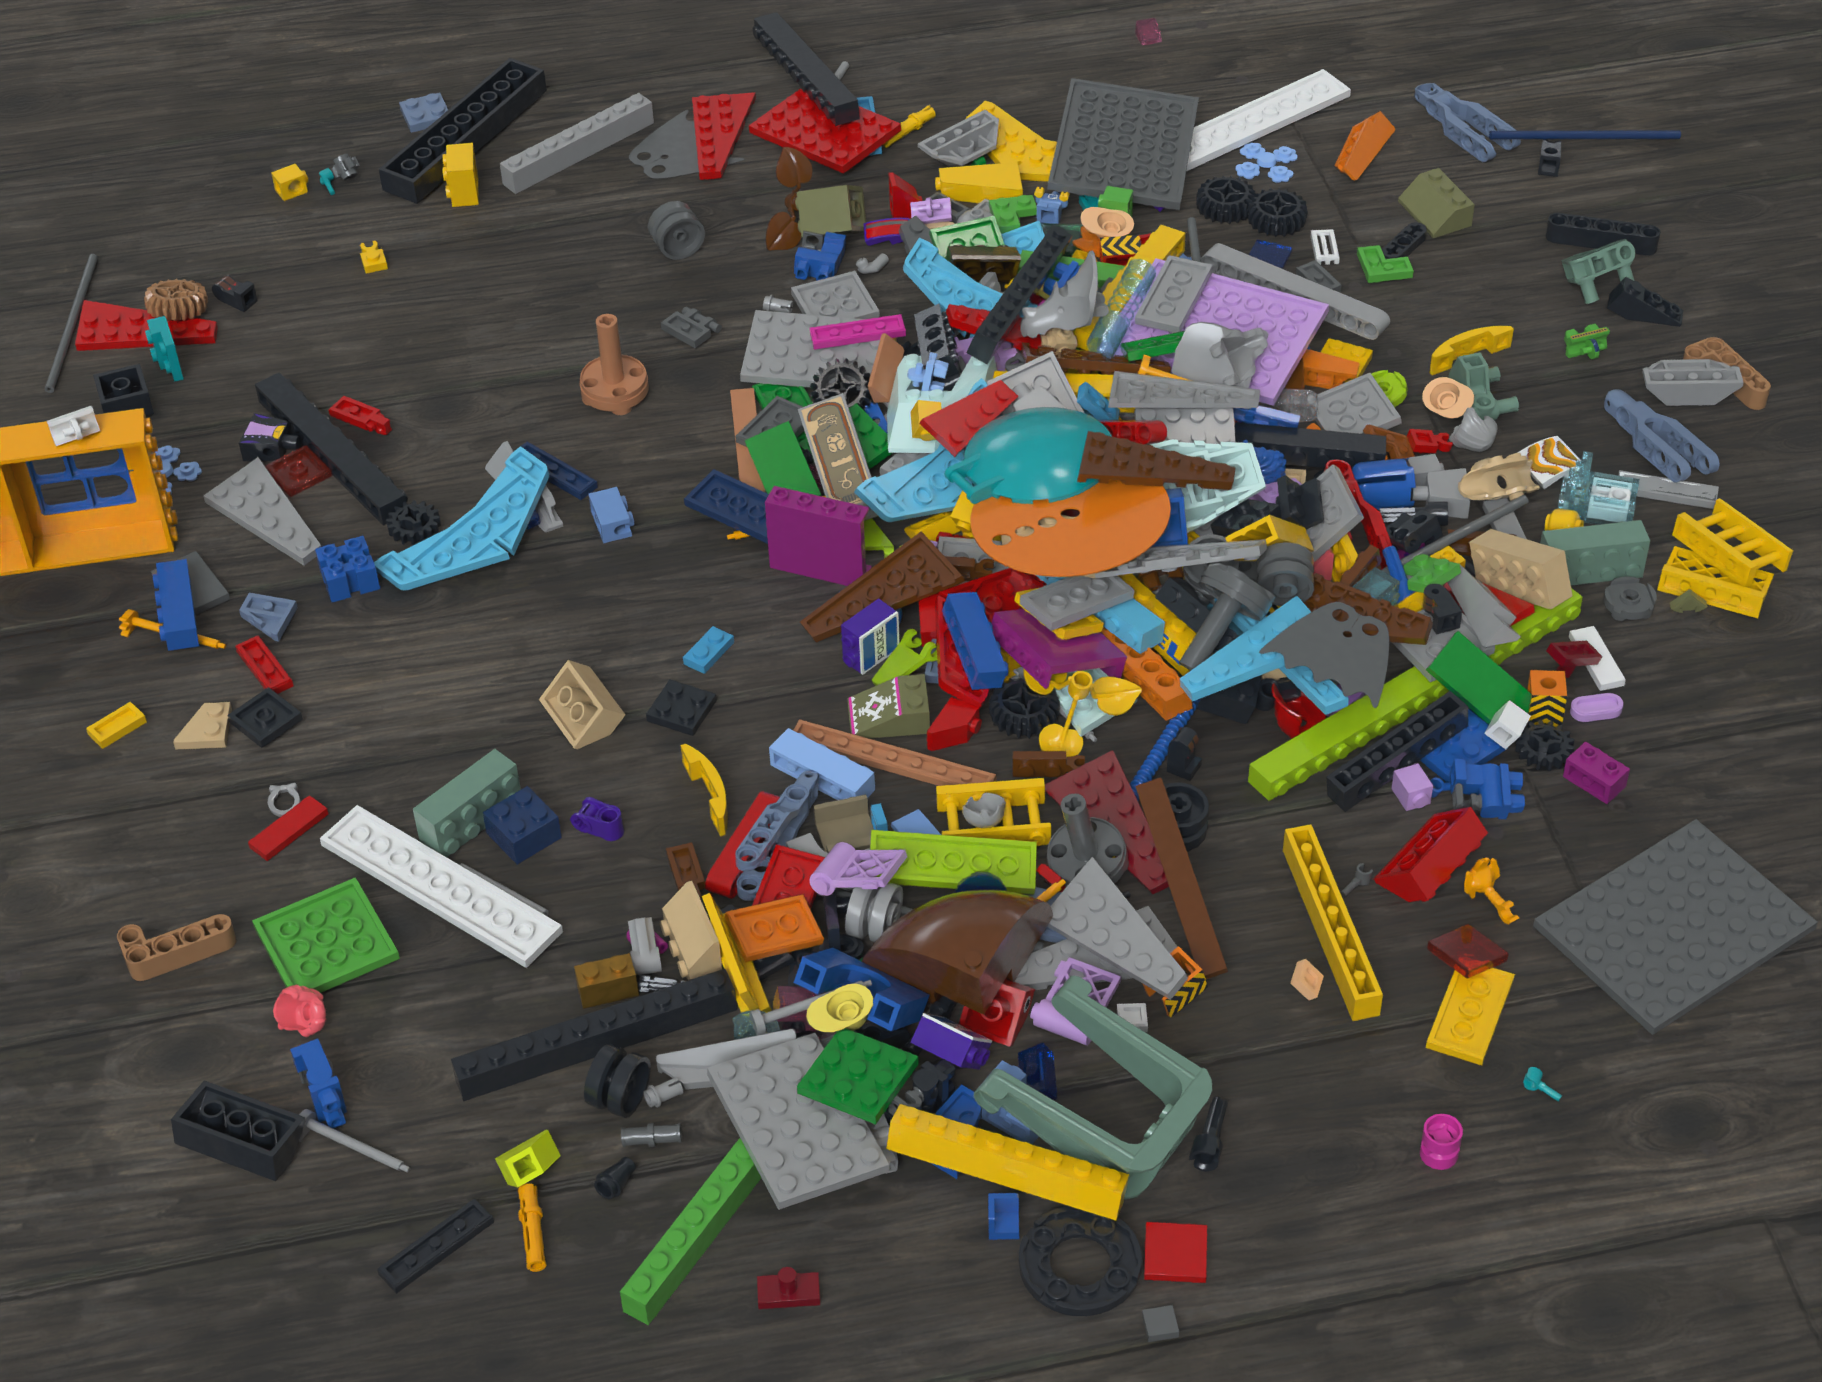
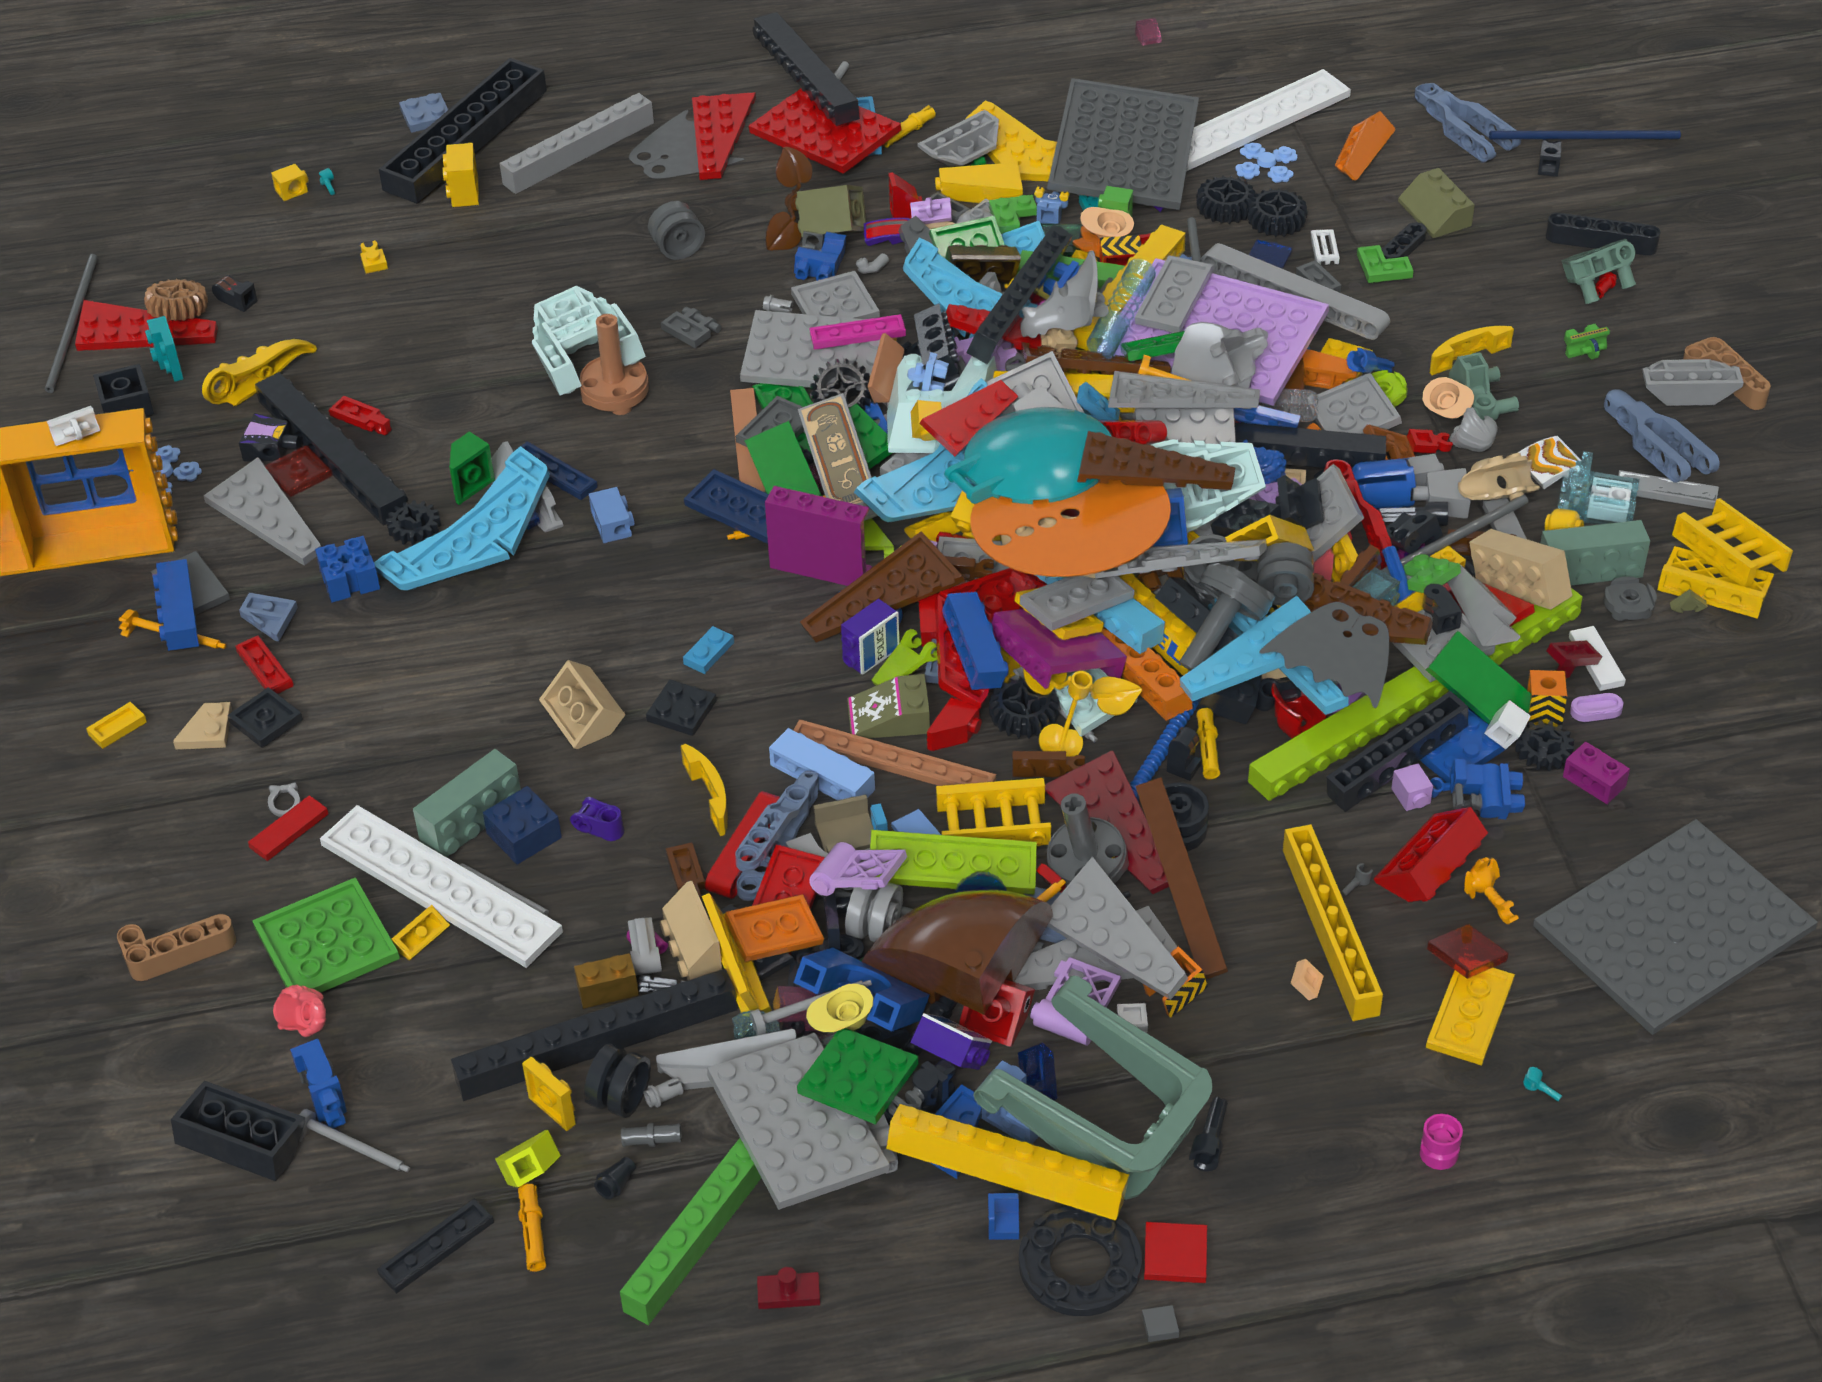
(240, 378): none -> yellow animal
(345, 167): dark grey gear -> none
(420, 932): none -> yellow slope
(470, 466): none -> green slope
(549, 1093): none -> yellow plate
(569, 323): none -> light aqua wedge
(986, 811): light grey hair -> none
(1207, 736): none -> yellow pin
(1366, 361): none -> blue piece
(1605, 282): none -> red pin
(1639, 304): black slope -> none

